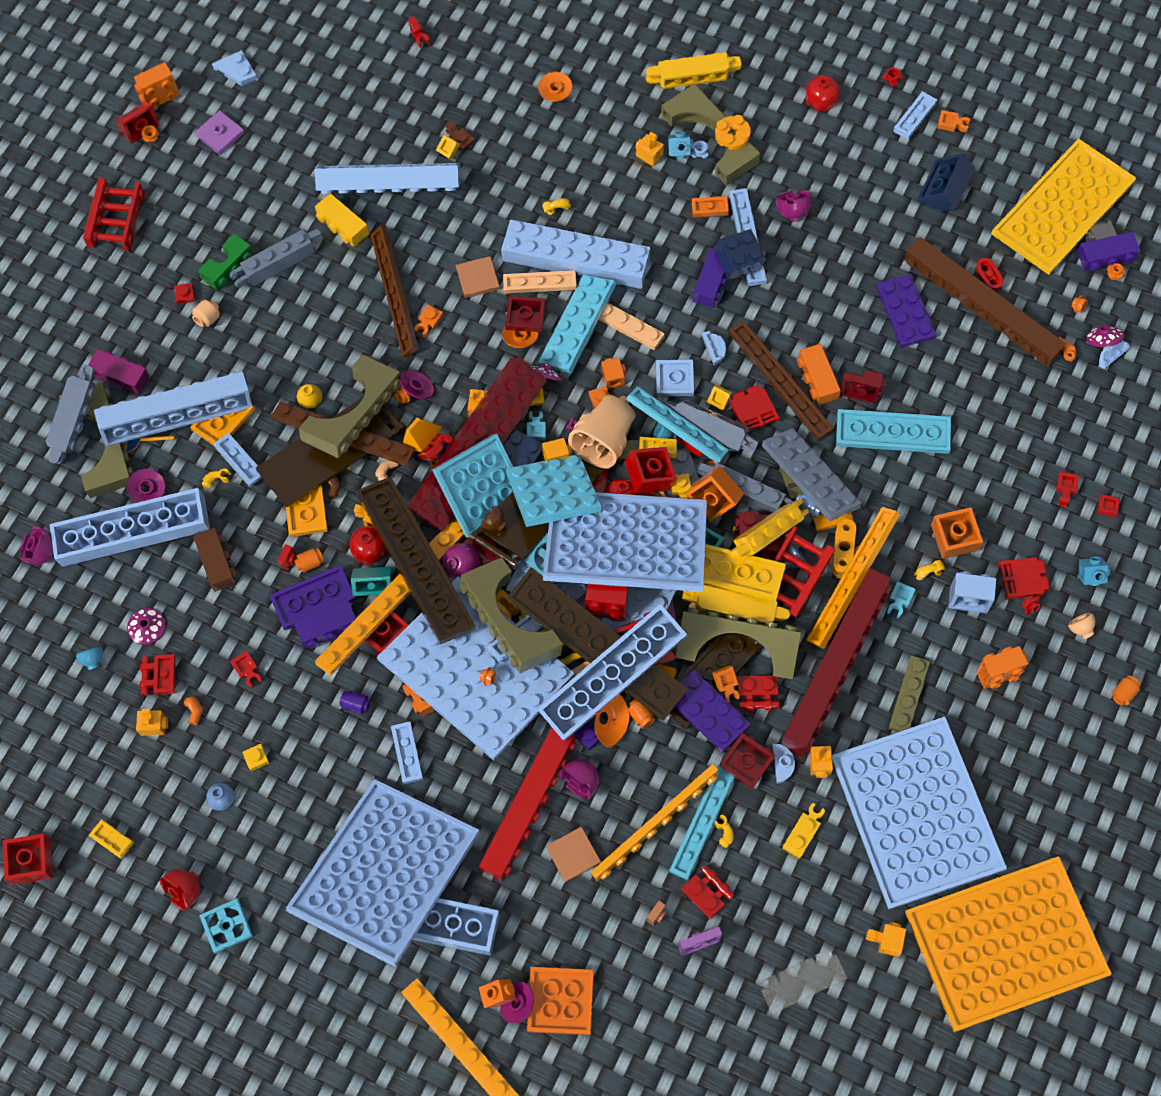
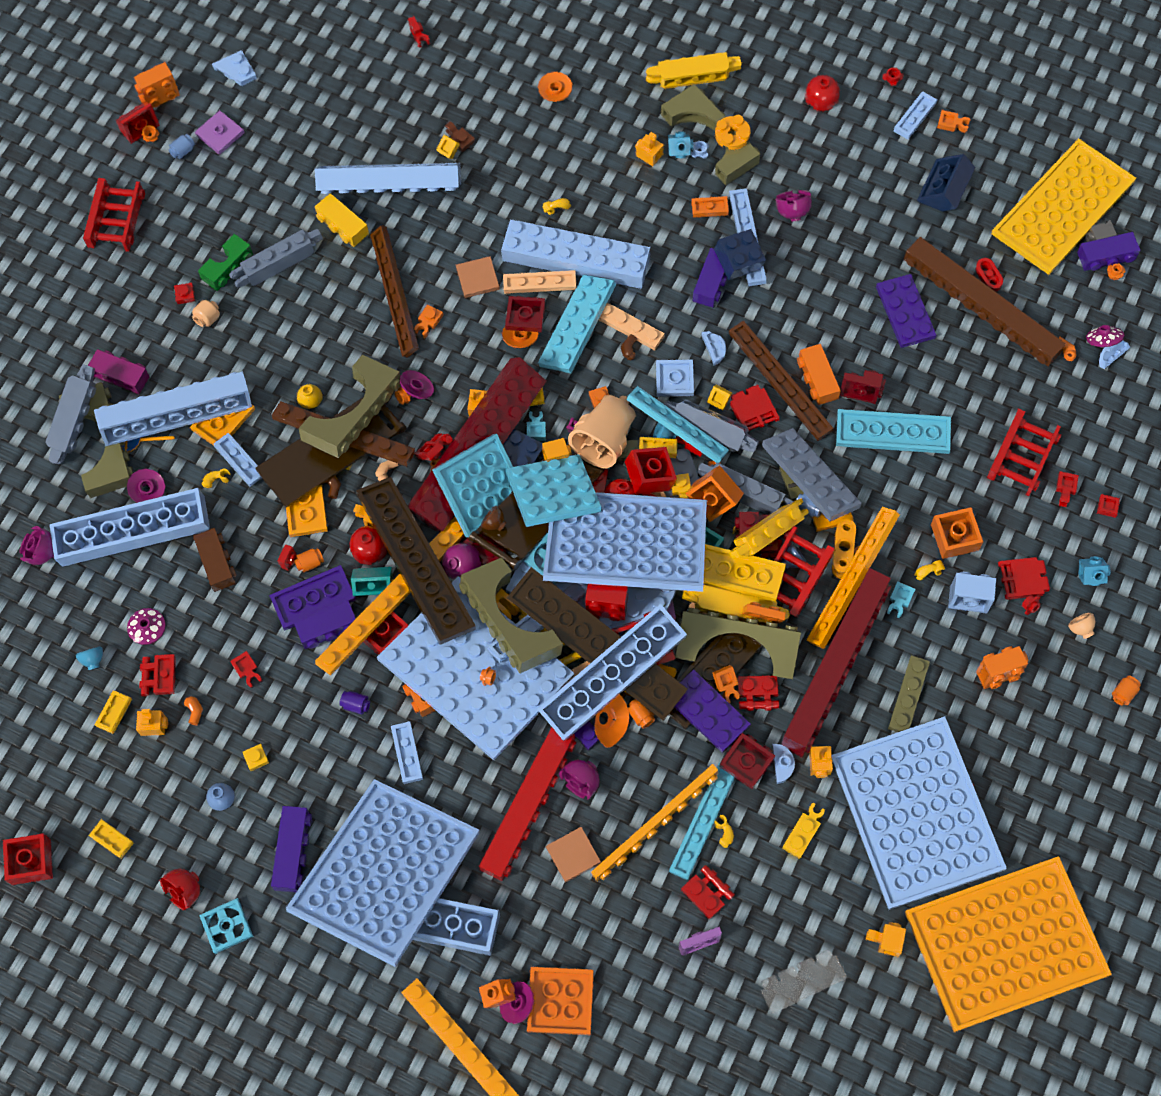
(113, 712): none -> yellow plate
(181, 146): none -> medium blue brick
(290, 849): none -> dark purple brick
(420, 434): light orange slope -> none
(546, 371): magenta dish -> none
(613, 373): orange brick -> none
(626, 347): none -> reddish brown arm
(657, 913): nougat plate -> none
(772, 614): none -> orange plate
(1012, 438): none -> red fence
(1079, 304): orange plate -> none

